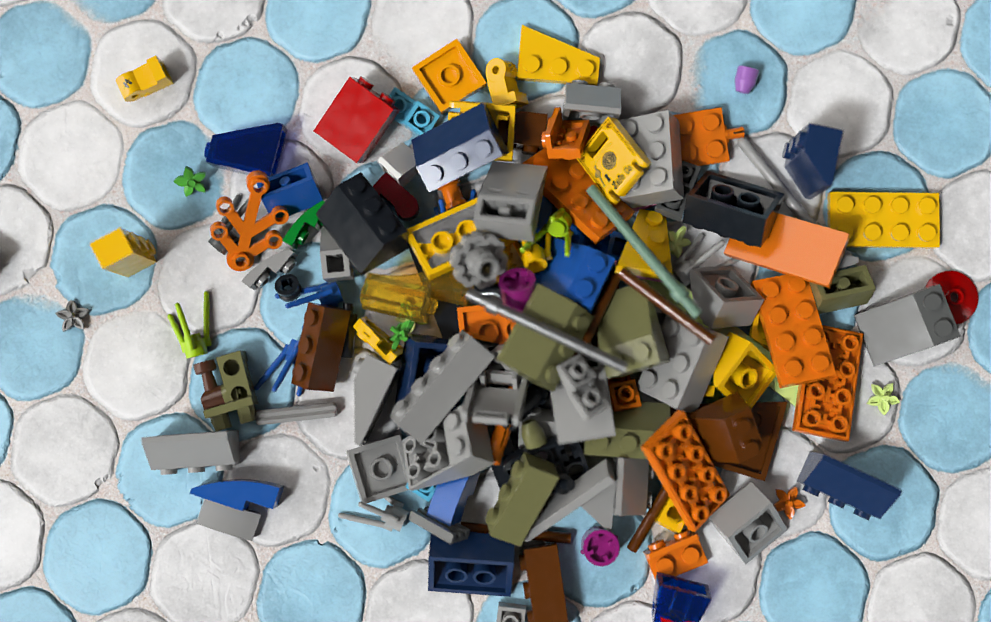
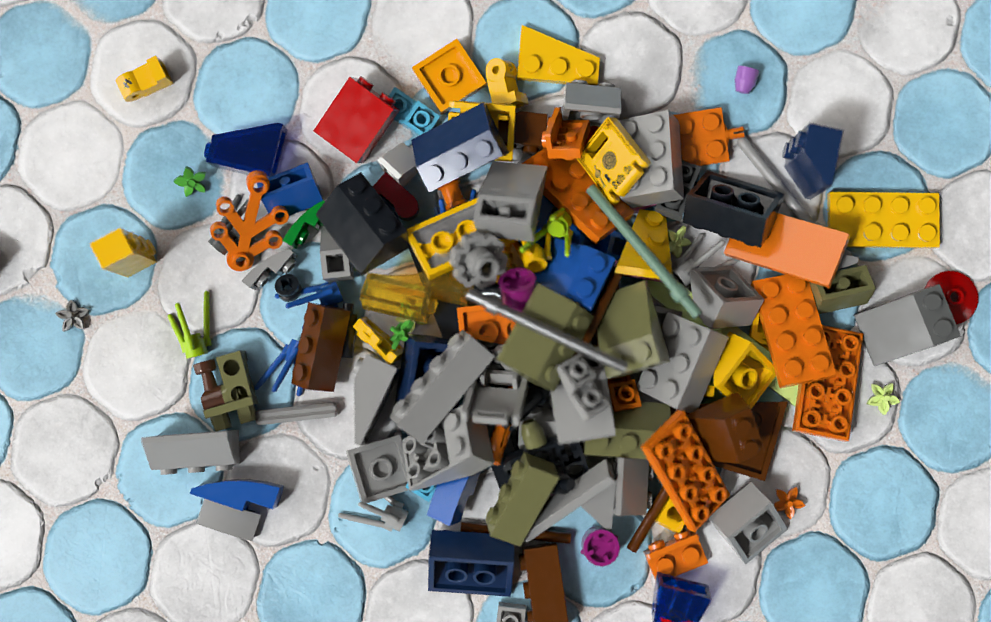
(447, 533): dark grey tile -> none
(666, 306): reddish brown bar -> none
(847, 486): dark blue slope -> none

